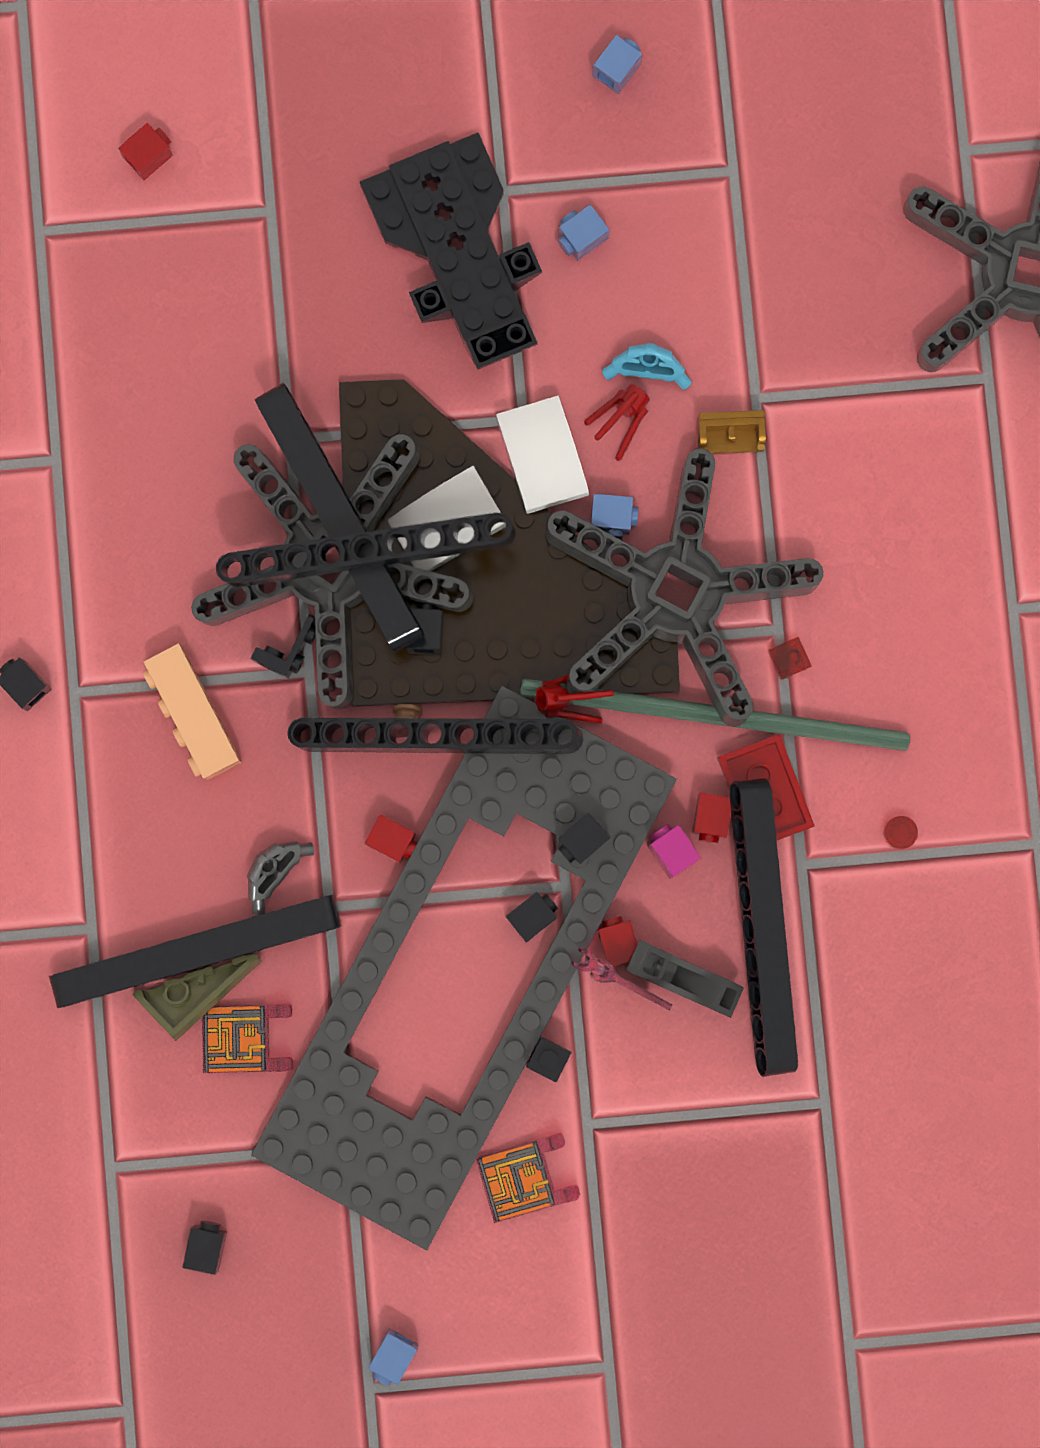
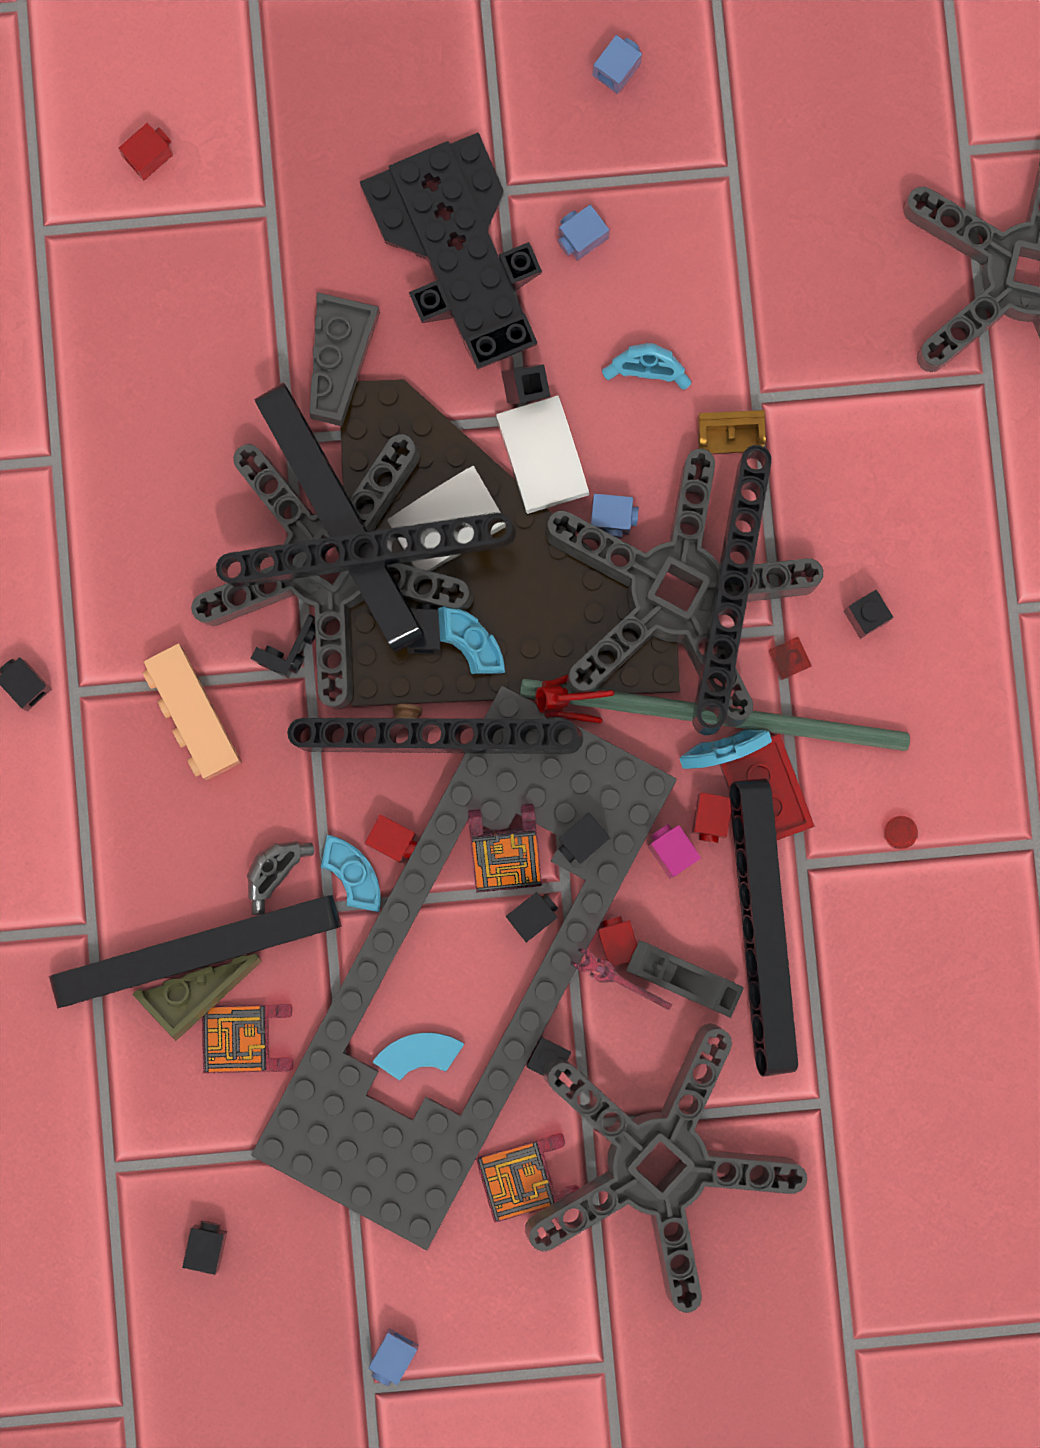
(339, 351): none -> dark grey wing
(354, 872): none -> medium azure tile
(418, 1051): none -> medium azure tile
(472, 639): none -> medium azure tile
(505, 856): none -> flag
(525, 383): none -> black brick
(630, 403): red plant -> none
(681, 1186): none -> dark grey beam
(725, 749): none -> medium azure tile
(737, 574): none -> black beam
(868, 614): none -> black brick

